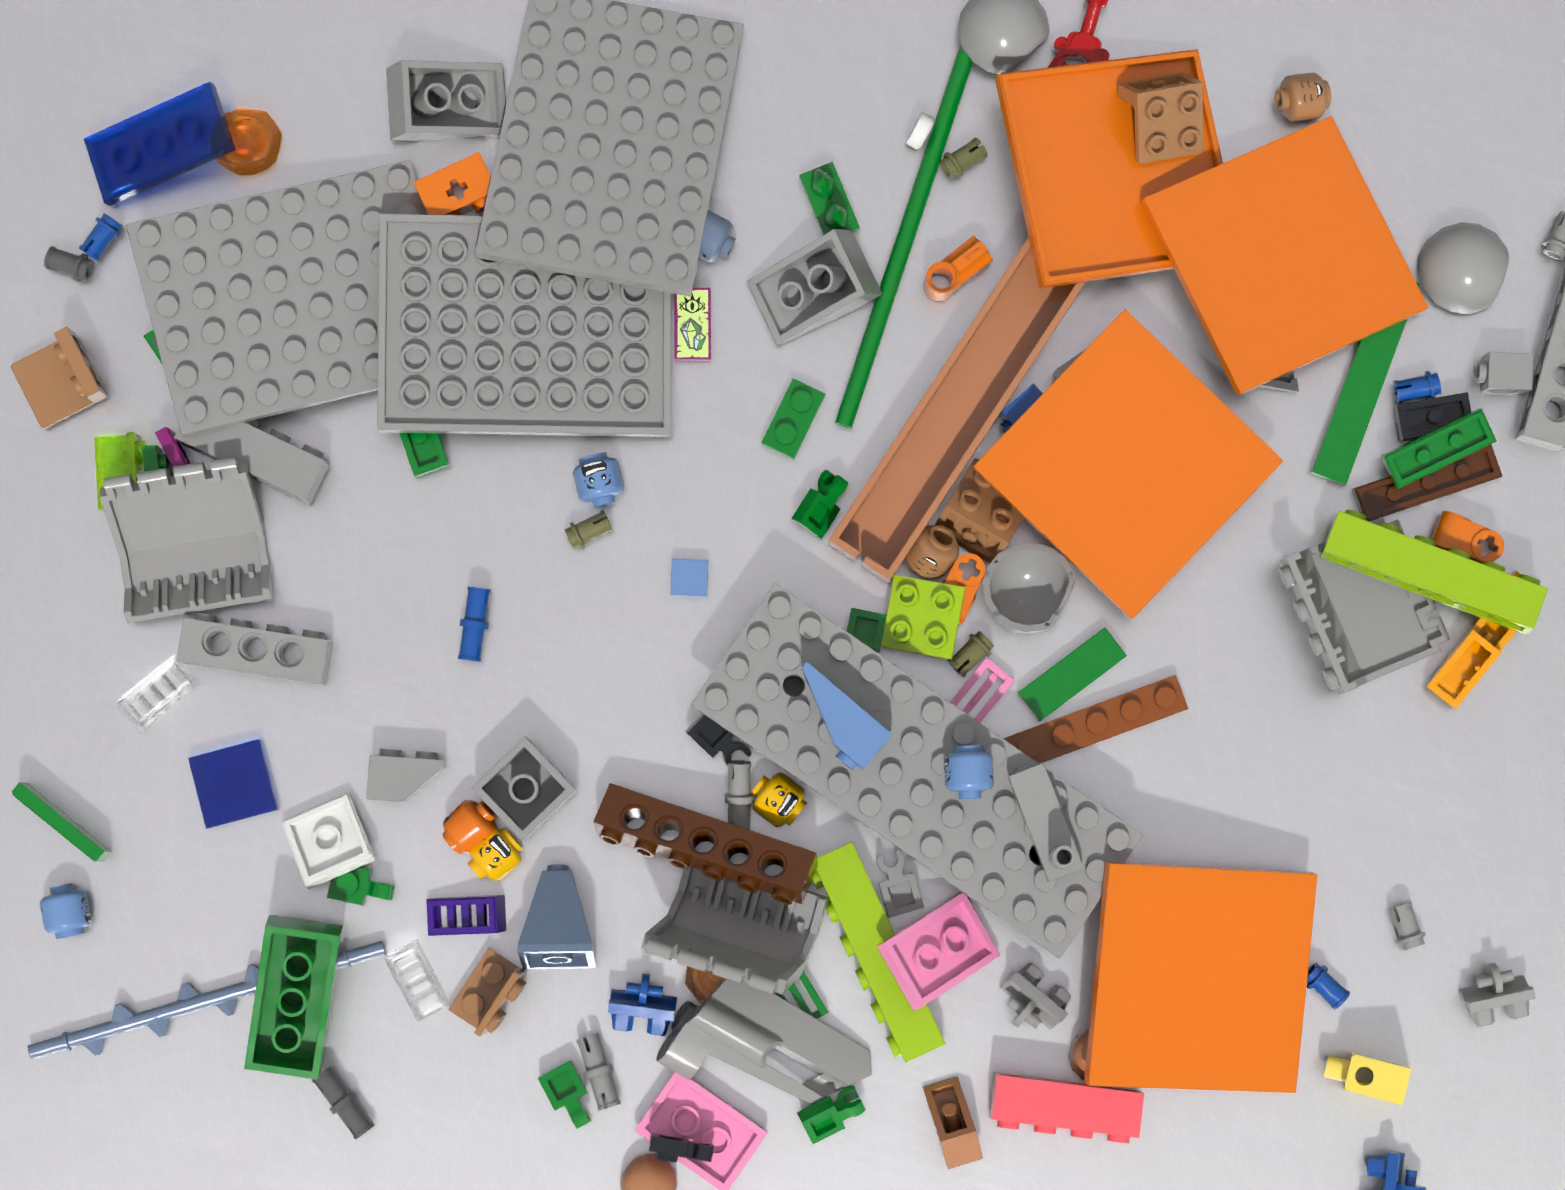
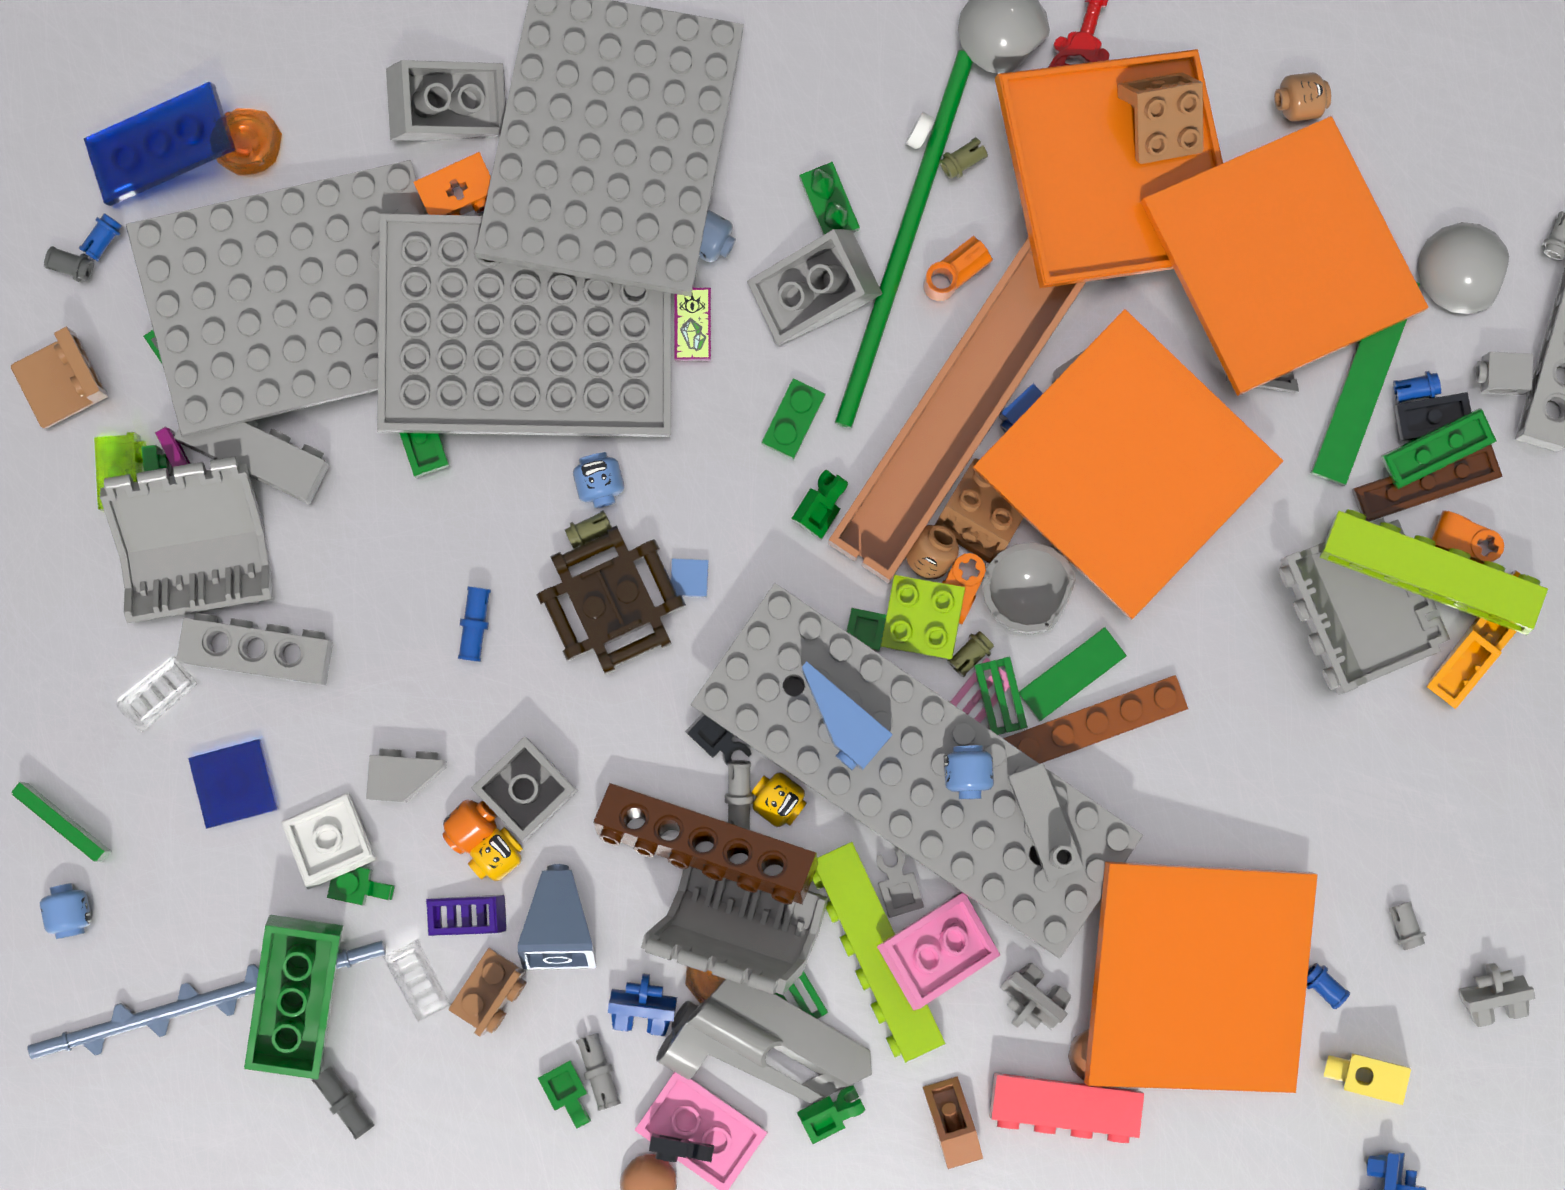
(611, 600): none -> dark brown brick
(993, 666): none -> green tile

